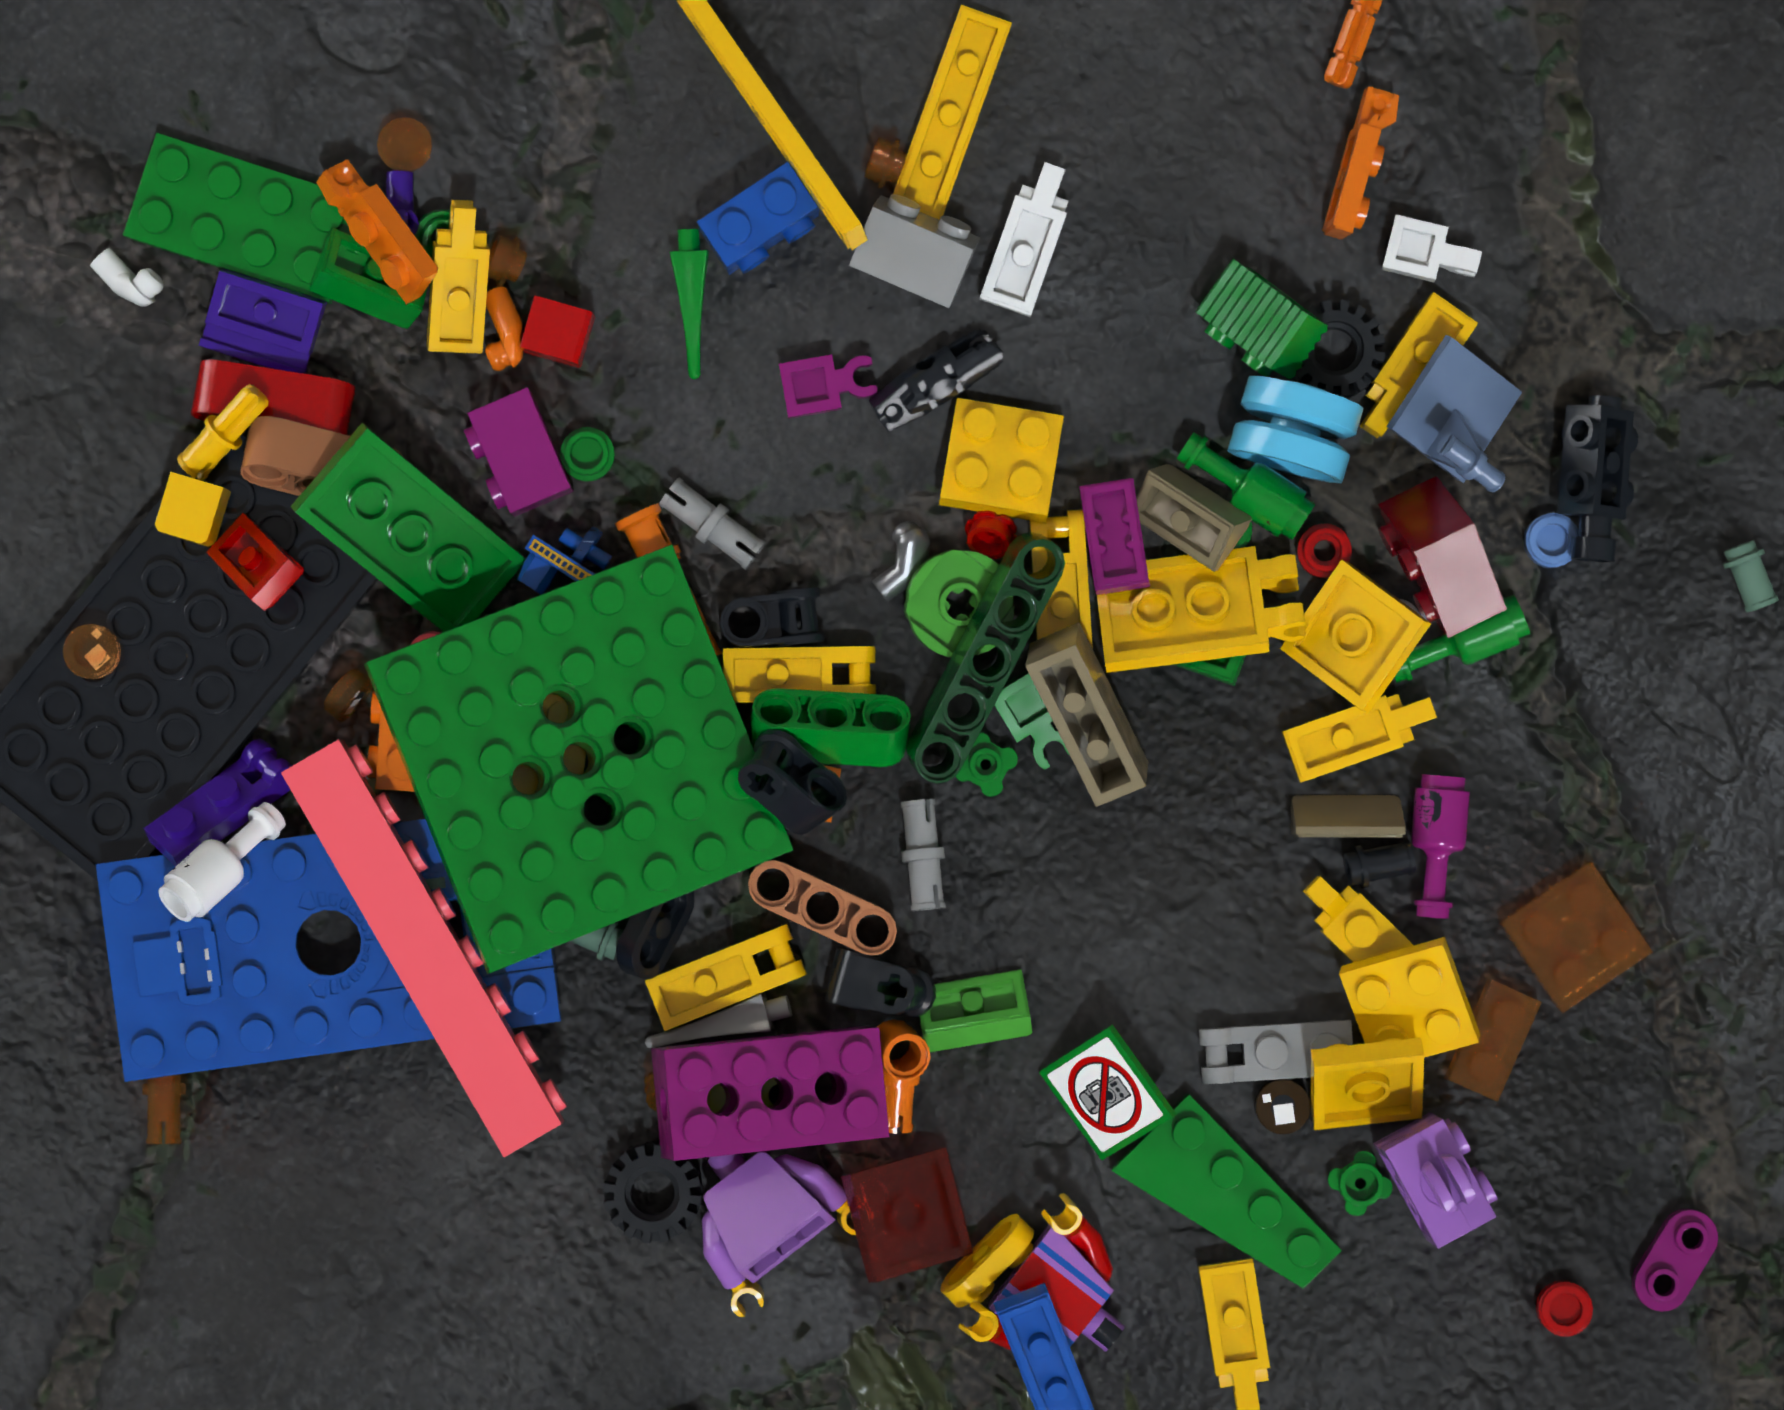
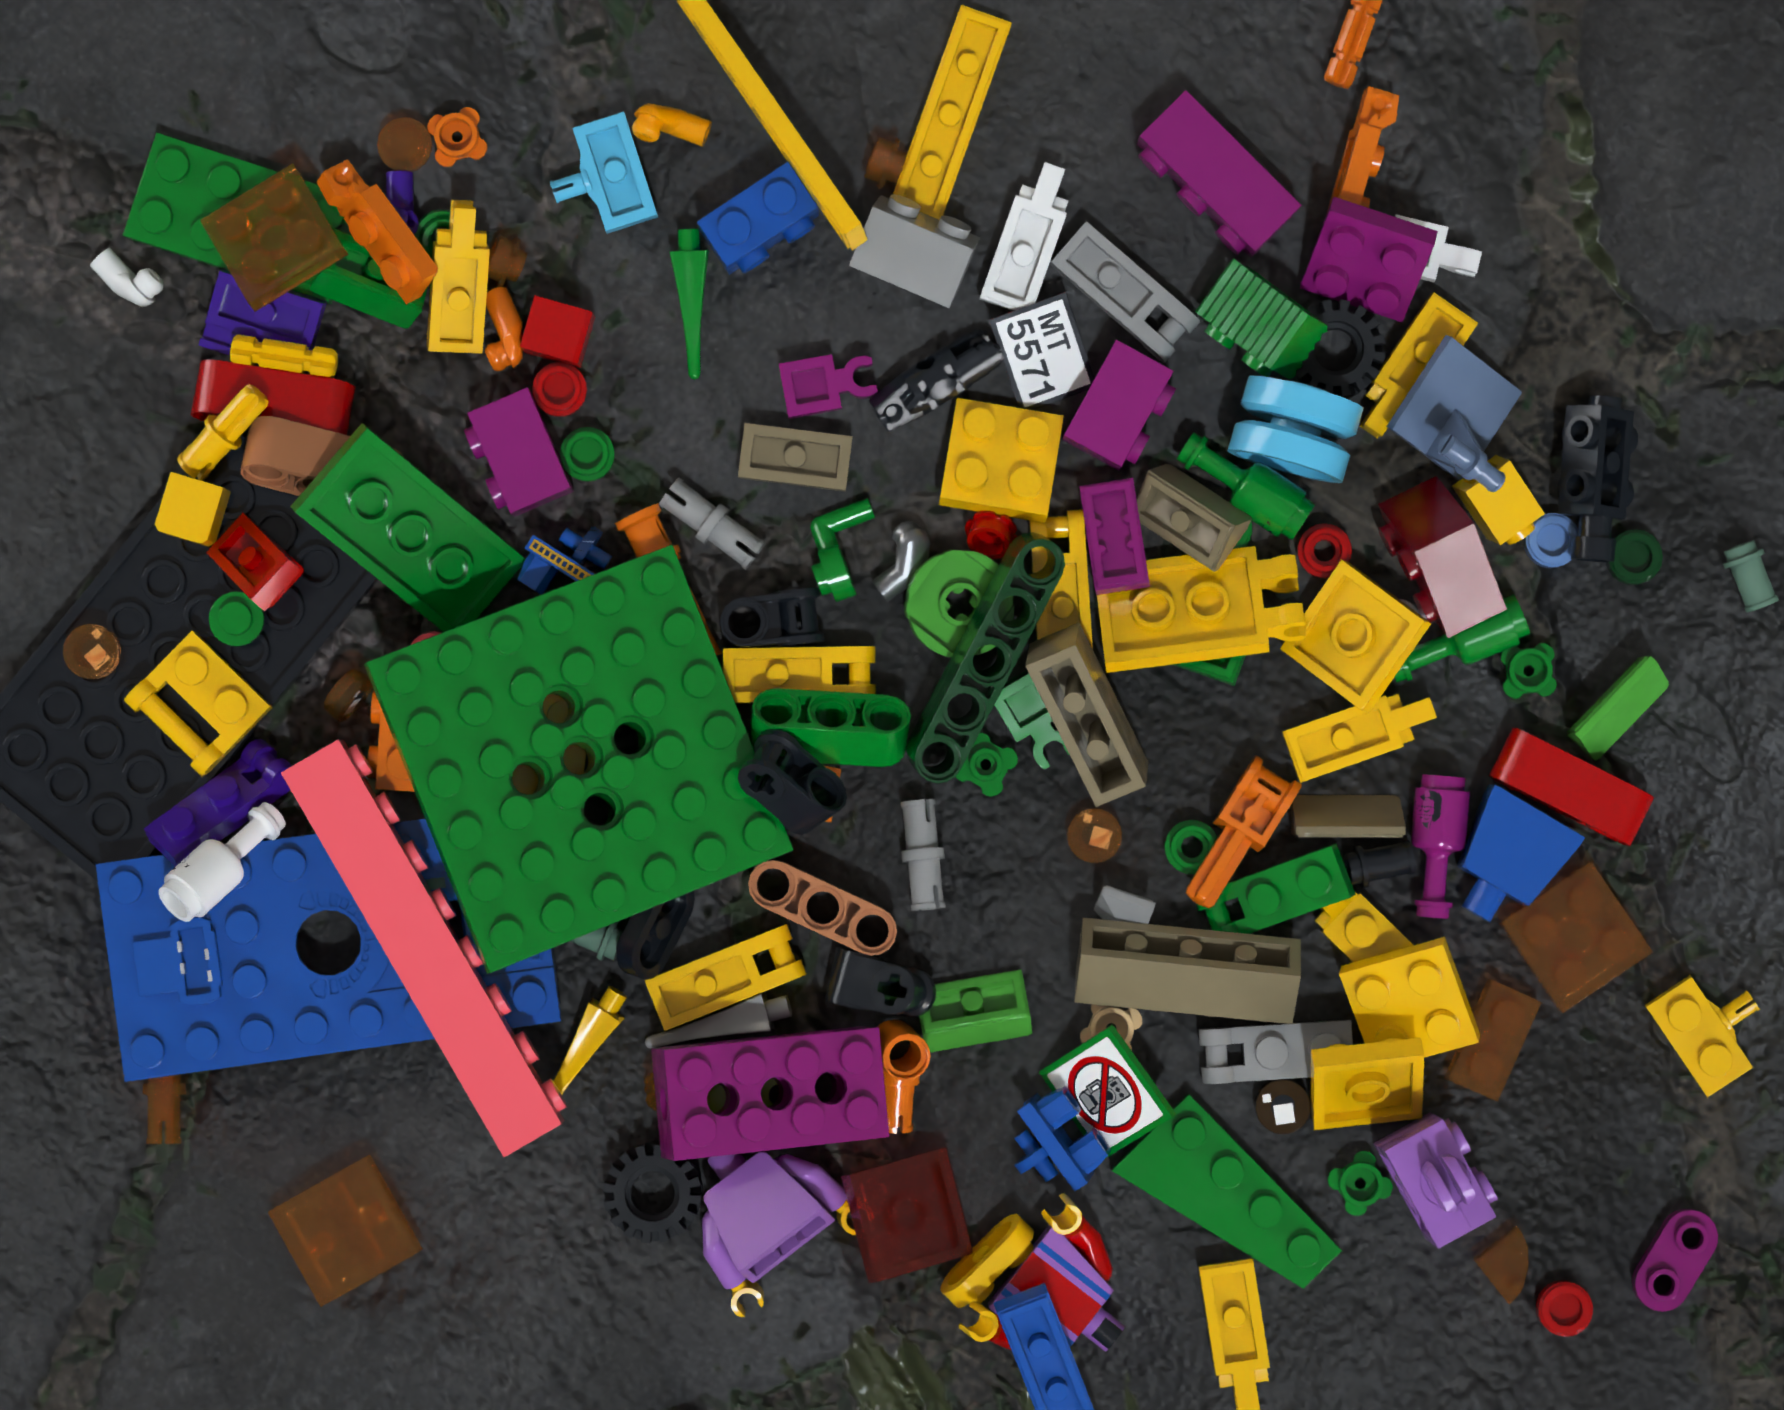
(211, 689): none -> yellow plate
(236, 619): none -> green plate
(273, 237): none -> clear orange plate
(284, 356): none -> yellow axle
(345, 1230): none -> clear orange slope
(443, 129): none -> orange plate
(559, 389): none -> red plate
(594, 1028): none -> yellow piece
(609, 174): none -> medium azure plate
(672, 121): none -> light orange arm
(795, 457): none -> dark tan plate
(832, 570): none -> green plate
(1043, 352): none -> white sticker
(1045, 1120): none -> blue hips
(1094, 835): none -> clear orange tile
(1119, 405): none -> magenta piece
(1123, 290): none -> light grey plate
(1123, 906): none -> light grey slope
(1125, 1021): none -> tan plate
(1178, 834): none -> green plate
(1188, 970): none -> dark tan brick
(1216, 175): none -> magenta brick
(1246, 823): none -> orange connector
(1283, 892): none -> green plate
(1368, 259): none -> magenta plate
(1504, 513): none -> yellow brick
(1506, 1264): none -> clear orange tile
(1512, 852): none -> blue torso
(1539, 682): none -> green plate
(1571, 787): none -> red beam
(1619, 707): none -> bright green slope
(1636, 557): none -> dark green tile
(1703, 1033): none -> yellow plate

